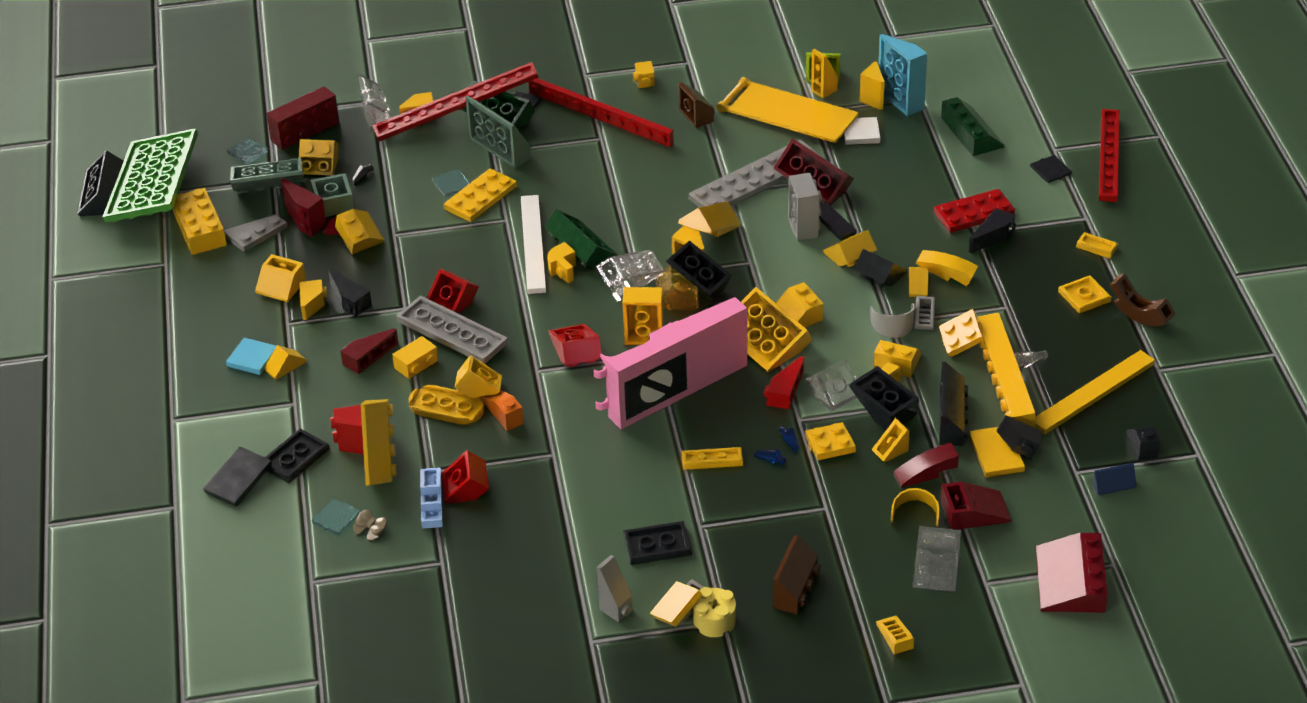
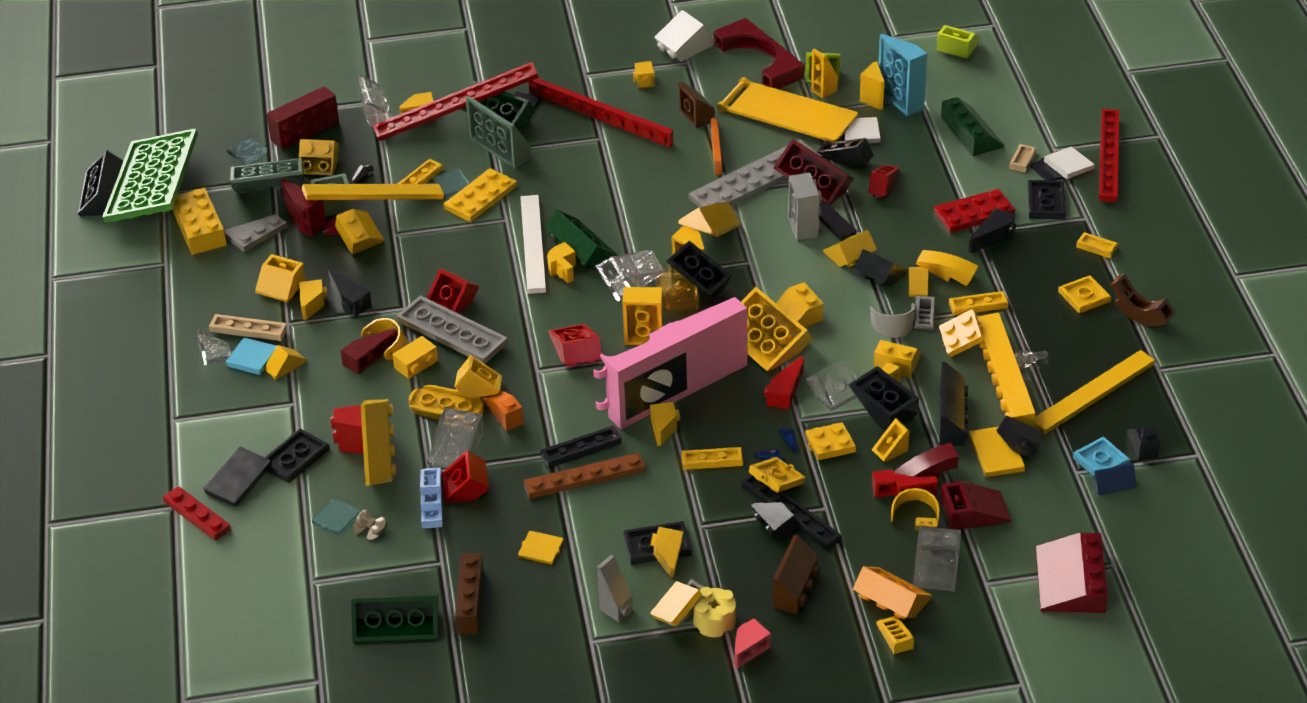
(197, 513): none -> red plate
(212, 348): none -> clear slope
(248, 327): none -> tan plate
(372, 191): none -> yellow tile
(382, 325): none -> yellow piece
(395, 618): none -> dark green slope
(423, 173): none -> yellow tile
(454, 435): none -> clear slope
(469, 593): none -> reddish brown brick
(540, 547): none -> yellow piece
(581, 446): none -> black plate
(584, 475): none -> dark orange plate
(664, 420): none -> yellow slope
(667, 548): none -> yellow slope
(683, 37): none -> white slope
(716, 146): none -> orange tile
(745, 34): none -> dark red arch
(750, 642): none -> coral slope
(776, 517): none -> slope
(777, 474): none -> yellow plate
(808, 522): none -> black tile
(848, 152): none -> black slope
(882, 180): none -> red slope
(890, 483): none -> red slope
(890, 592): none -> light orange slope
(933, 522): none -> yellow tile
(957, 41): none -> neon yellow slope
(978, 303): none -> yellow tile
(1022, 158): none -> tan tile
(1046, 199): none -> black tile
(1069, 162): none -> white tile
(1100, 455): none -> medium azure tile

